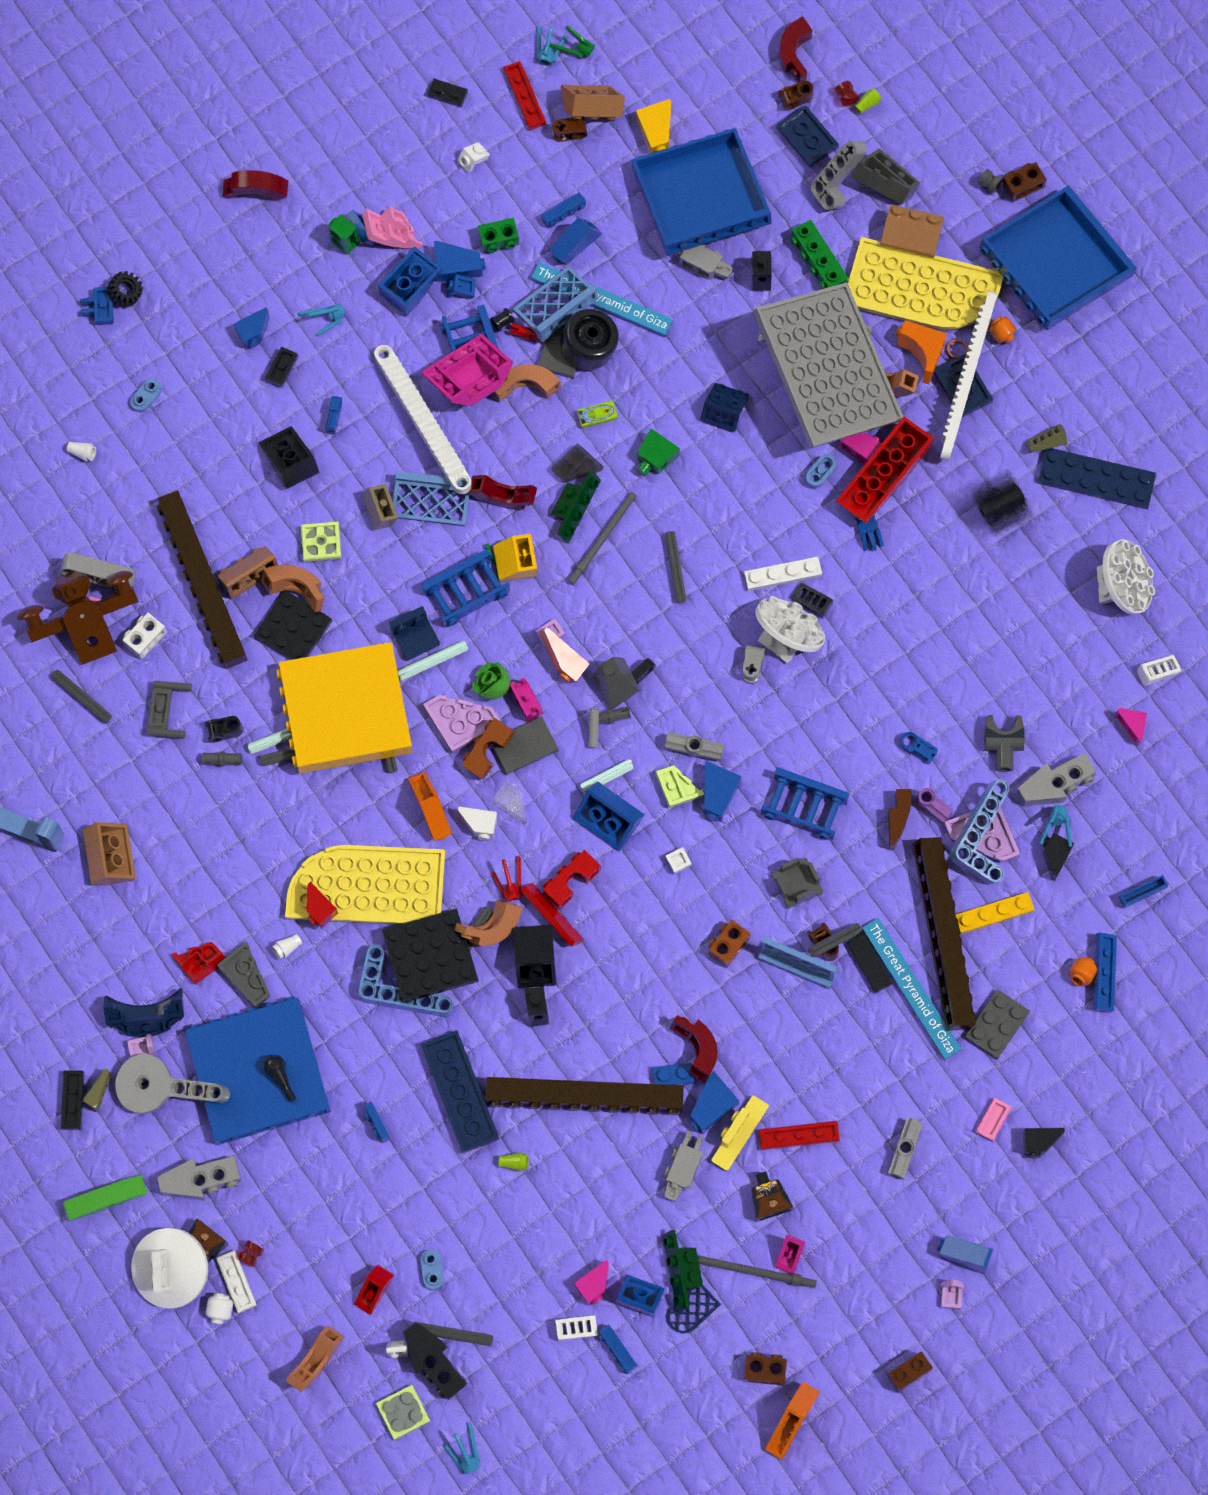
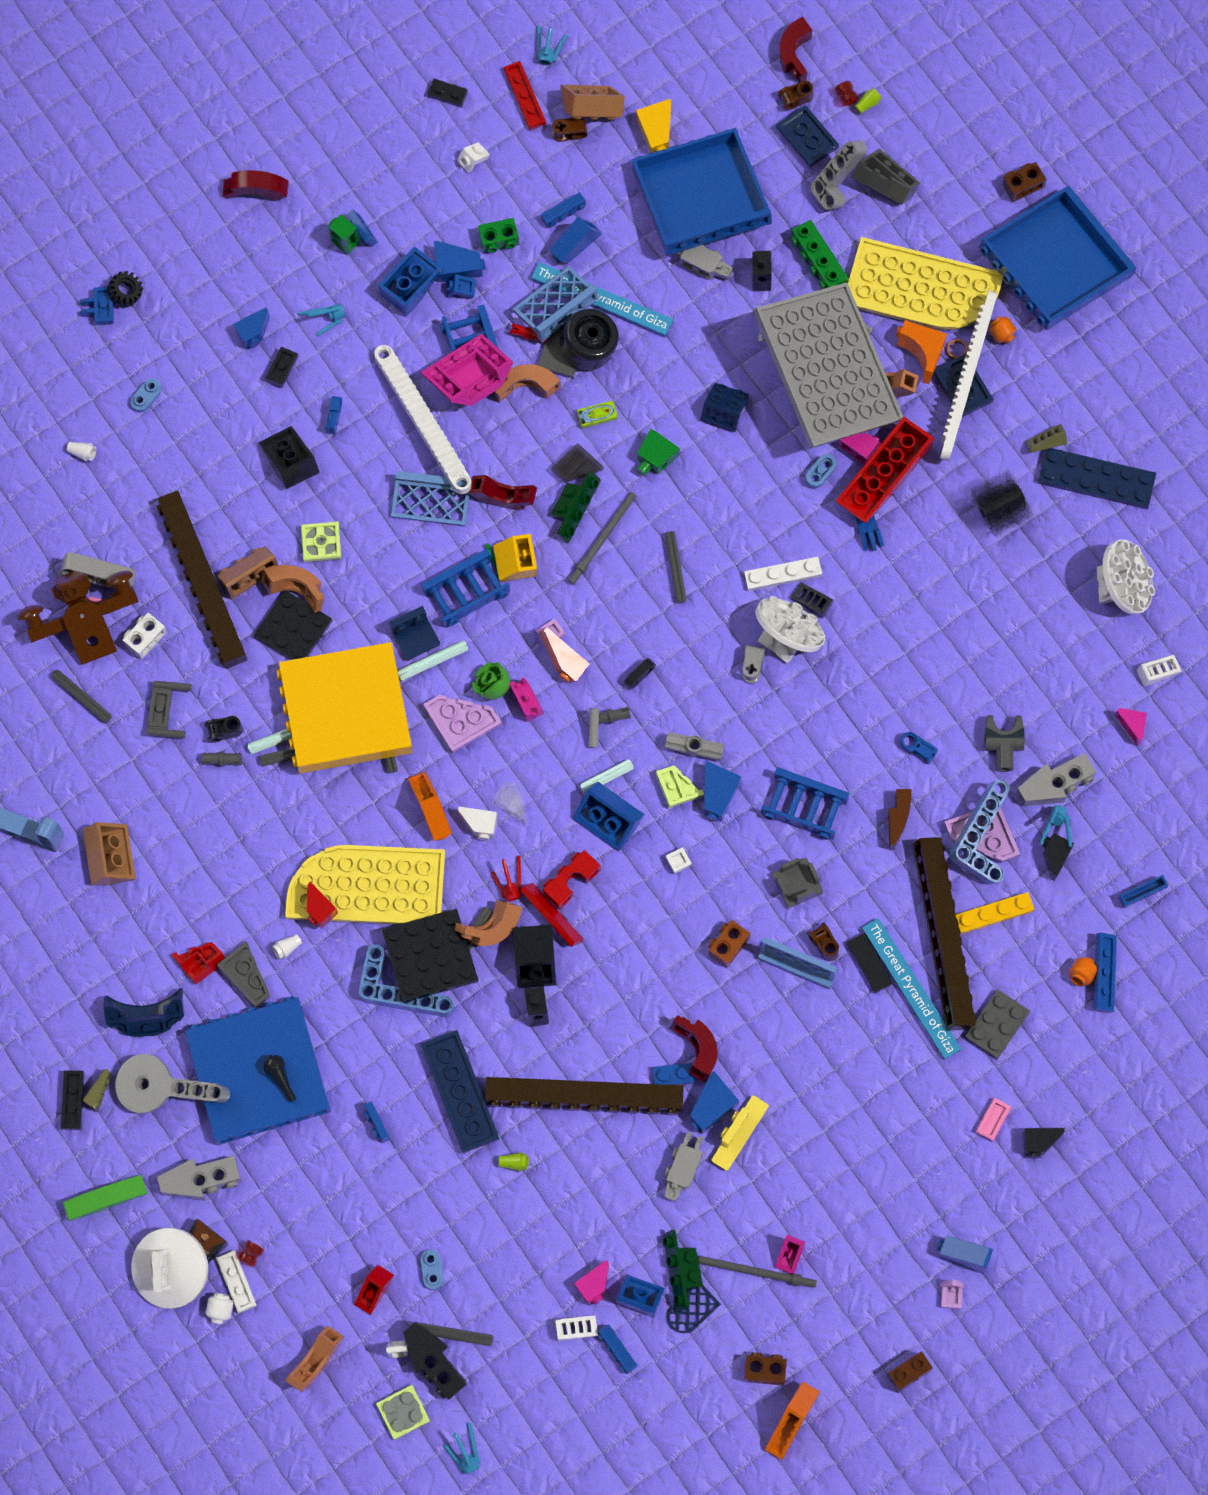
(142, 1046): lavender tile -> none
(380, 506): brick -> none
(390, 229): bright pink slope -> none
(477, 760): dark orange arch -> none
(502, 319): black bush -> none
(527, 746): dark grey tile -> none
(584, 46): green plant -> none
(615, 681): dark grey slope -> none
(769, 1198): torso -> none
(799, 1135): red tile -> none
(835, 940): dark grey axle -> none
(902, 1160): light grey piece -> none
(912, 230): medium nougat slope -> none
(935, 807): medium lavender piece -> none
(991, 181): dark grey wheel -> none

